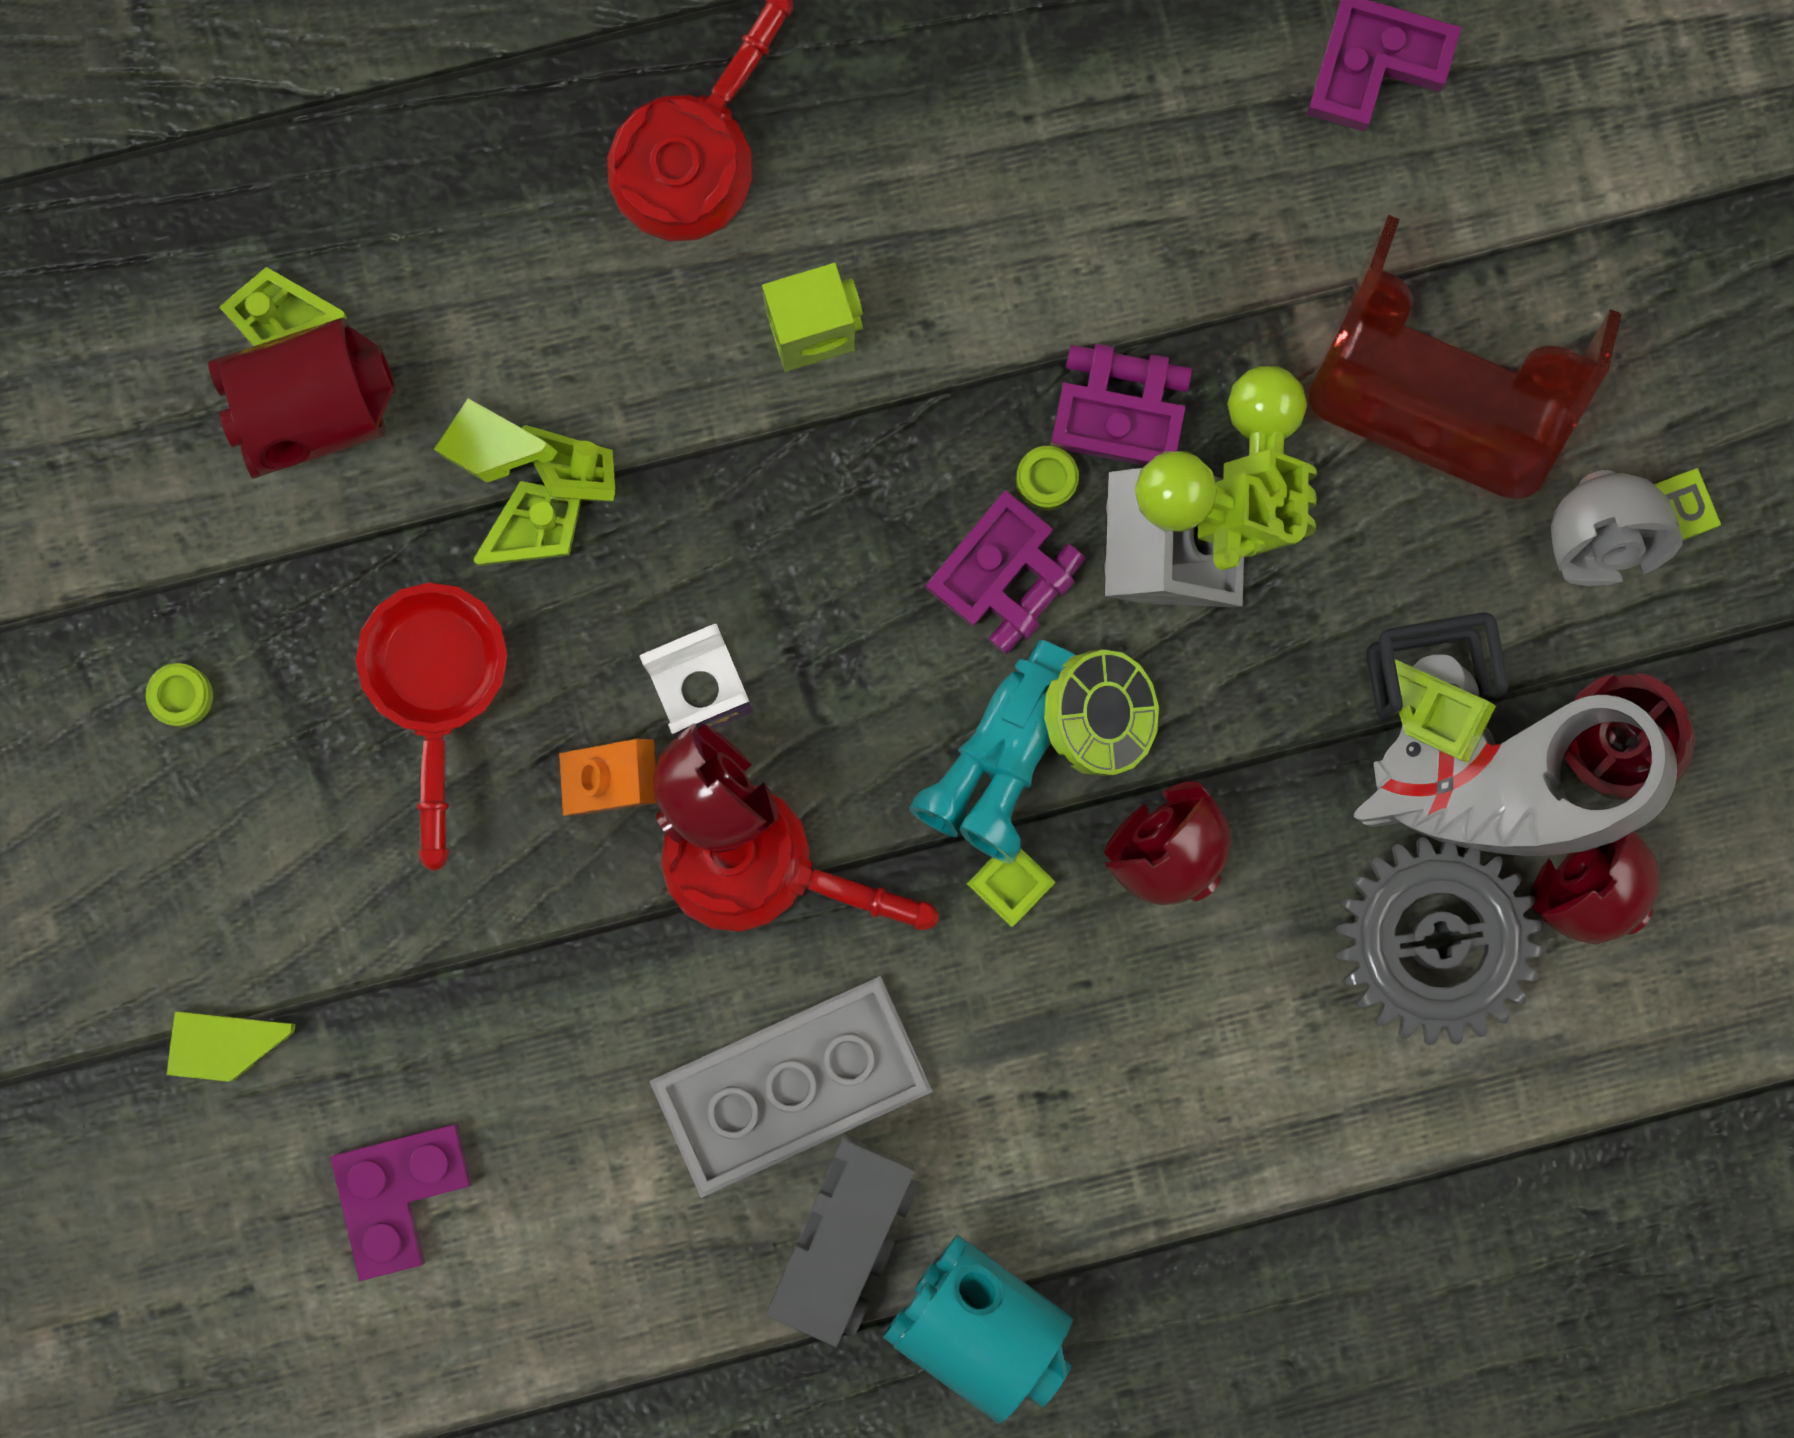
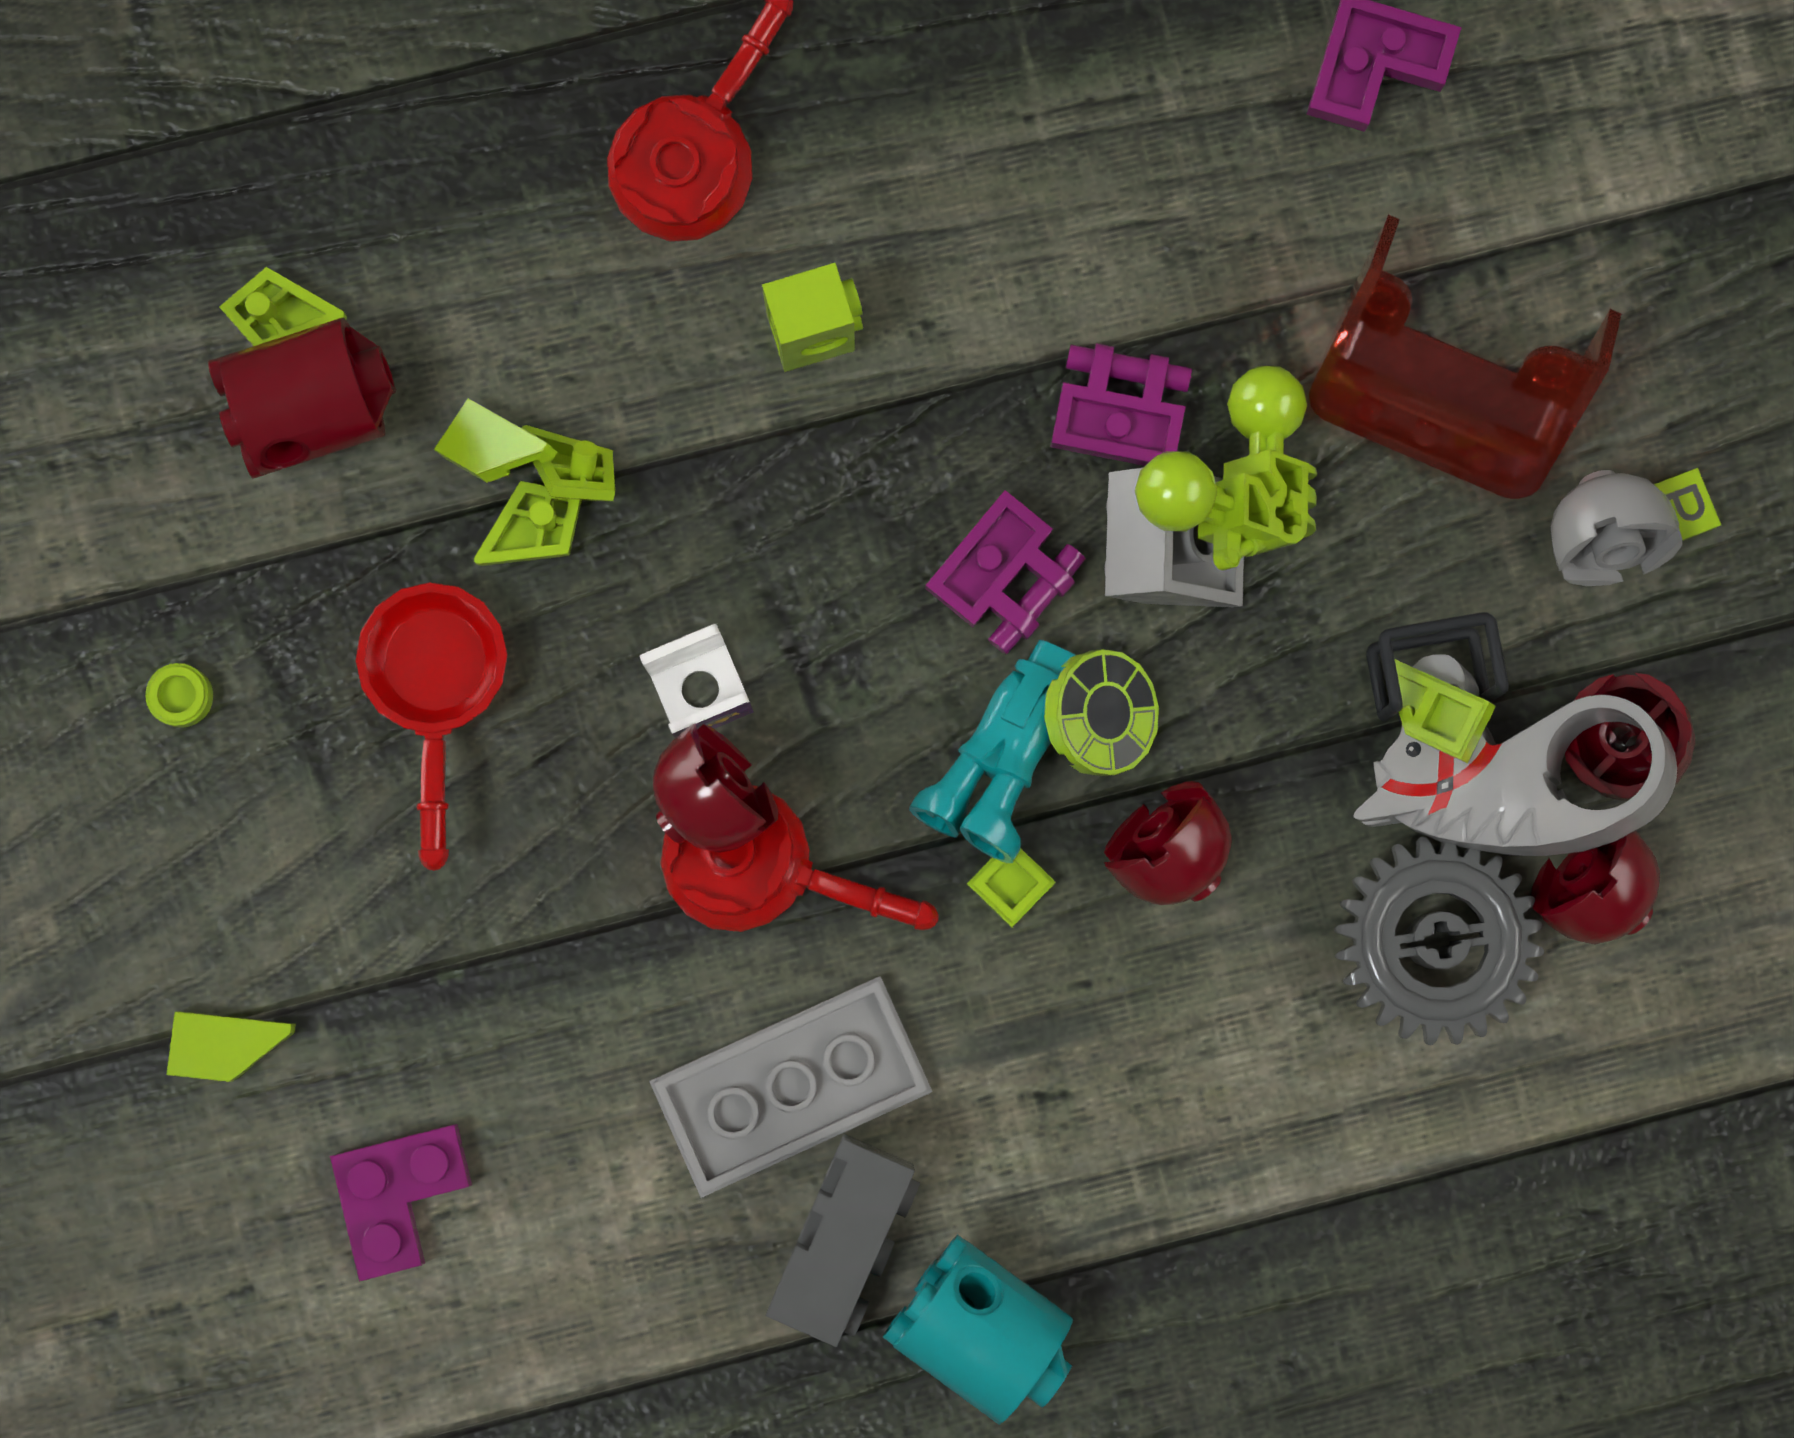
(608, 777): orange plate -> none
(1047, 478): lime tile -> none

